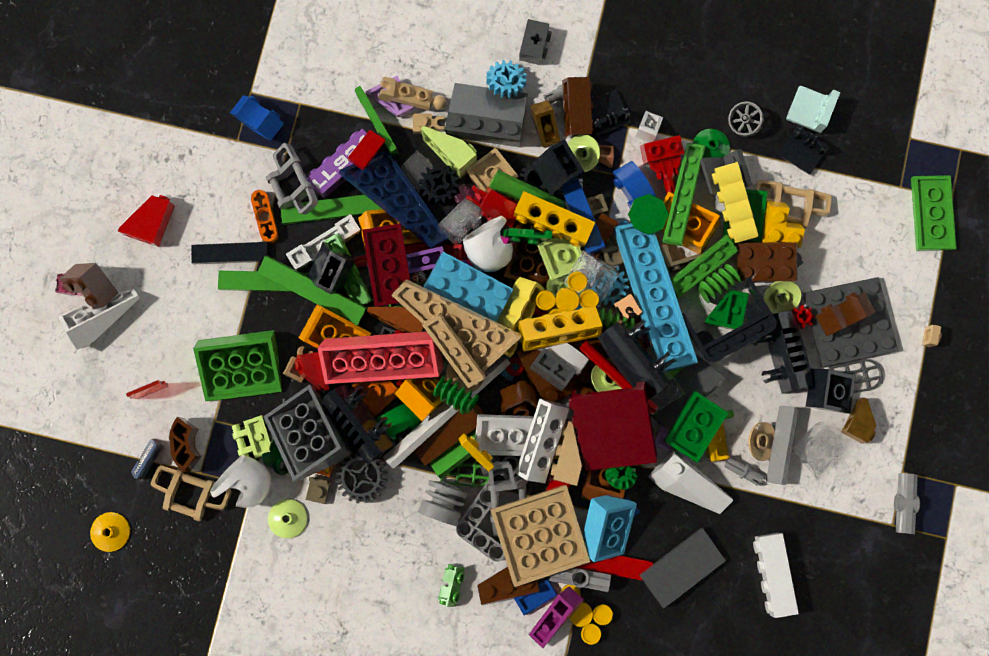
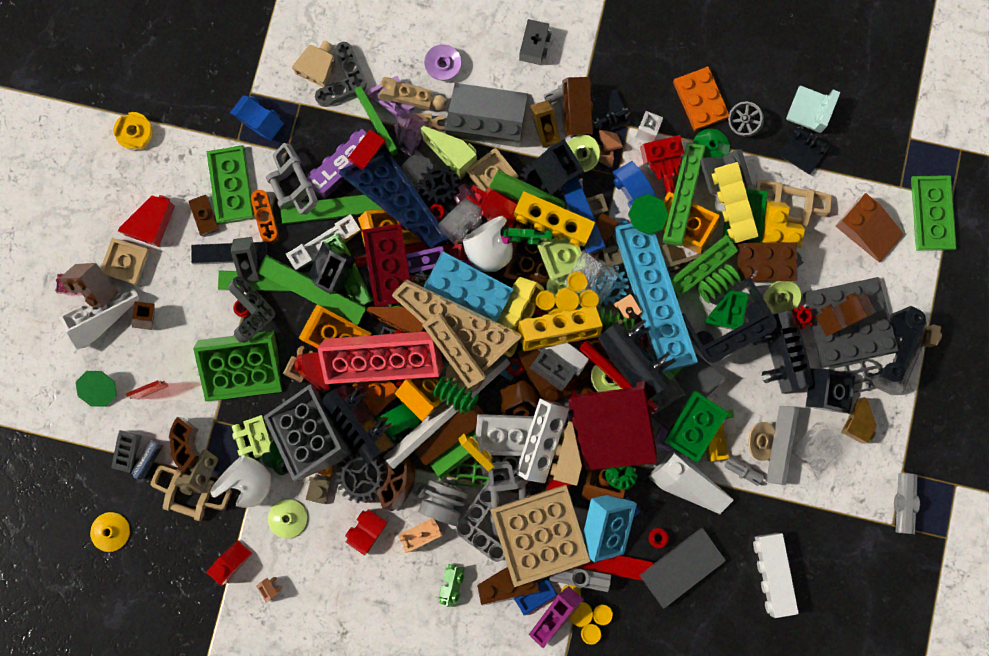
(96, 388): none -> green piece
(122, 435): none -> dark grey slope
(124, 261): none -> tan plate
(140, 139): none -> yellow plate
(143, 315): none -> reddish brown brick
(200, 475): none -> dark tan bracket
(203, 215): none -> reddish brown plate
(229, 563): none -> red slope
(230, 184): none -> bright green tile
(237, 310): none -> red plate
(245, 258): none -> dark grey slope
(256, 314): none -> dark grey beam
(267, 590): none -> nougat tile
(316, 64): none -> tan torso
(348, 83): none -> dark grey beam
(366, 531): none -> red brick
(398, 485): none -> reddish brown brick
(408, 130): none -> clear purple wing
(420, 535): none -> light nougat hinge
(422, 494): none -> light grey hinge
(441, 209): none -> red plate
(442, 54): none -> lavender dish
(506, 79): medium azure gear -> none
(609, 140): none -> nougat slope
(664, 540): none -> red plate
(701, 98): none -> orange plate
(870, 227): none -> dark orange slope
(912, 329): none -> black windscreen

